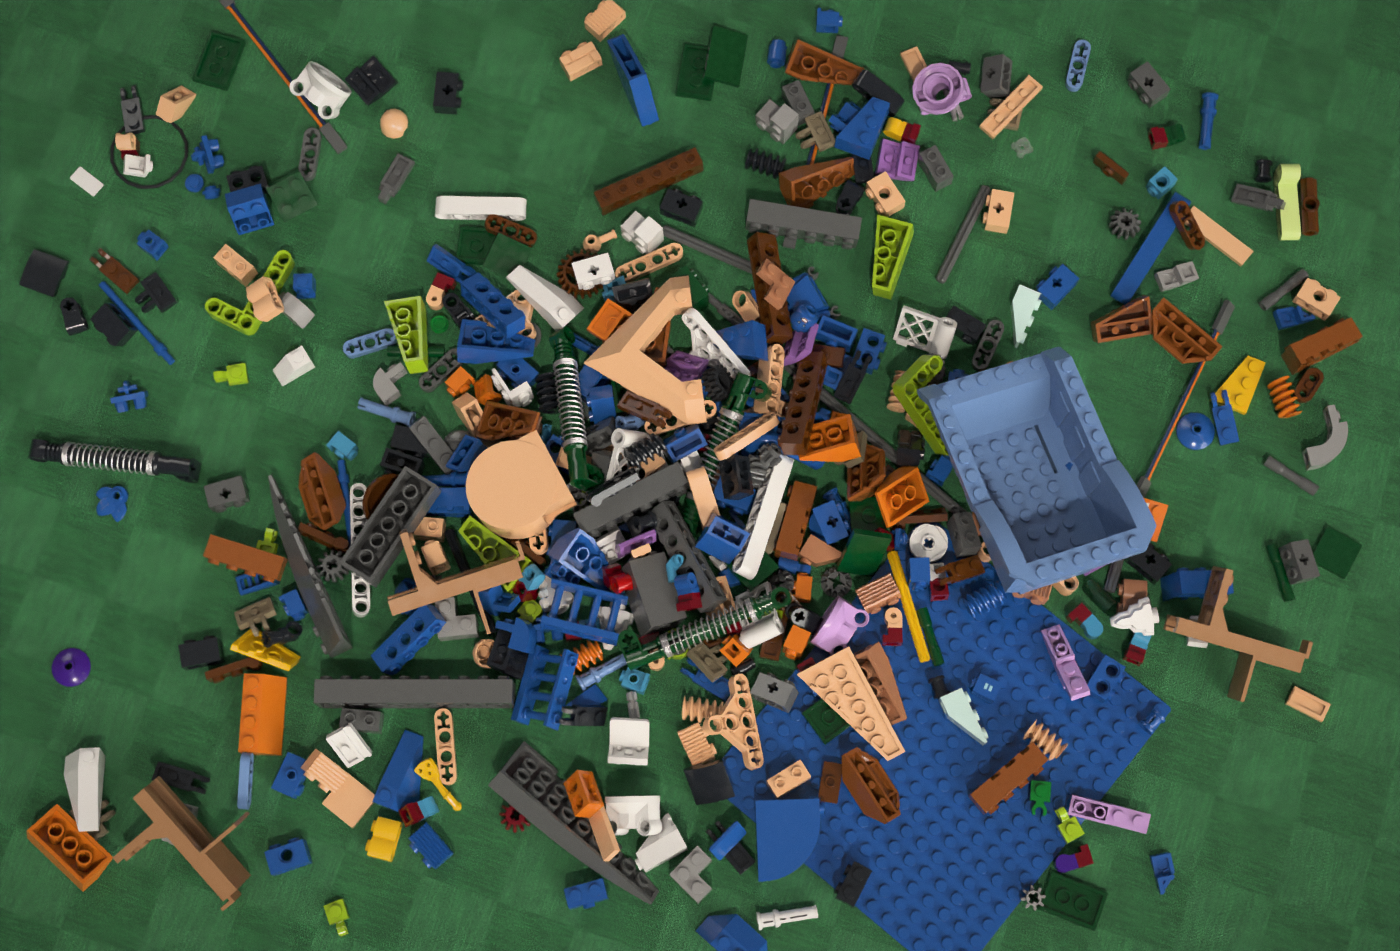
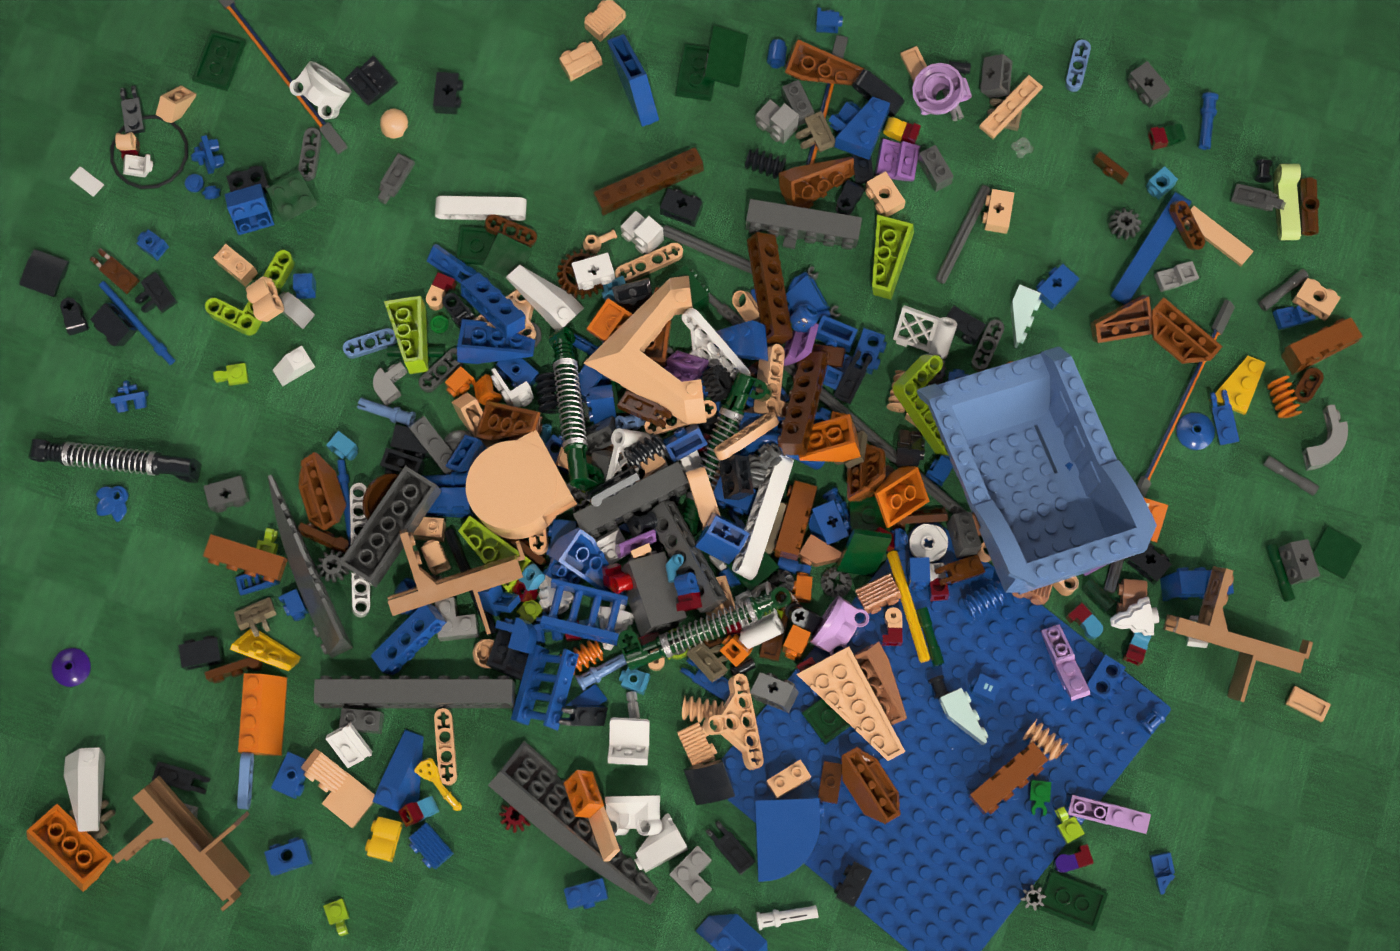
(281, 635): black connector -> none
(727, 840): blue slope -> none
(779, 283): nougat plate -> none

